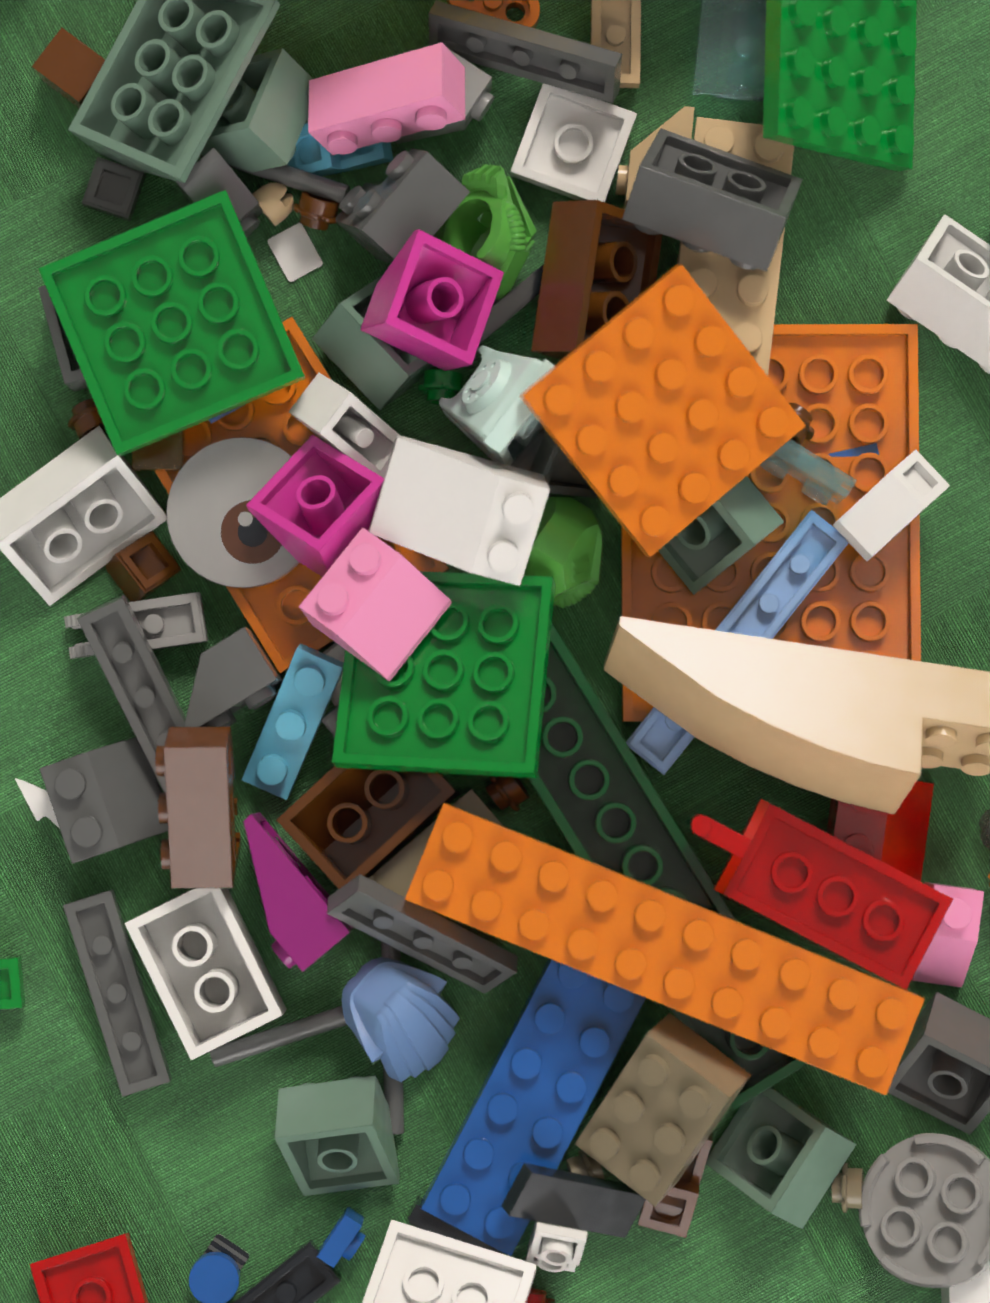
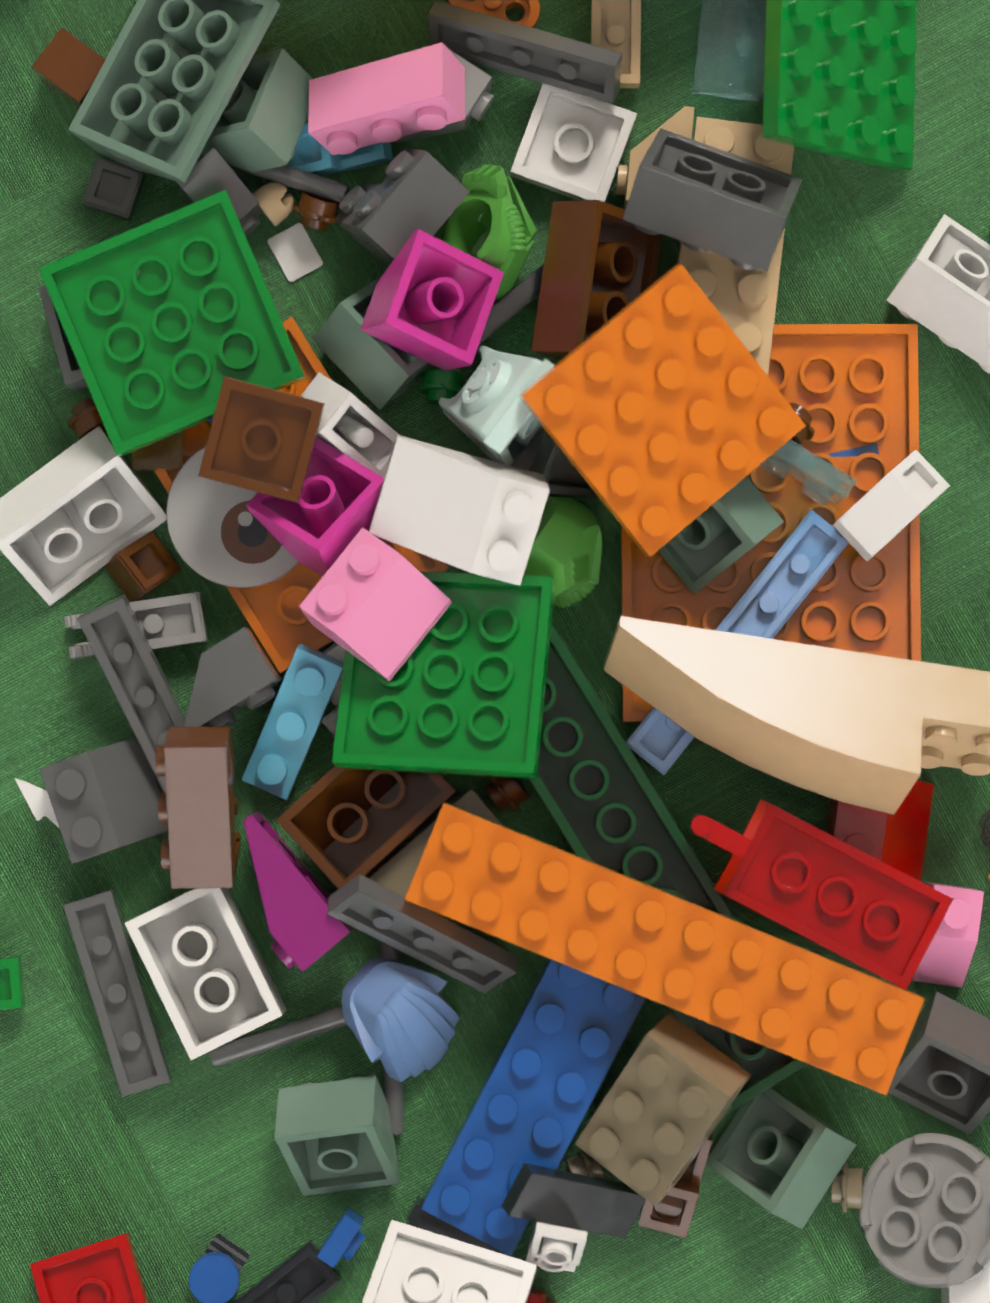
(261, 439): none -> reddish brown plate

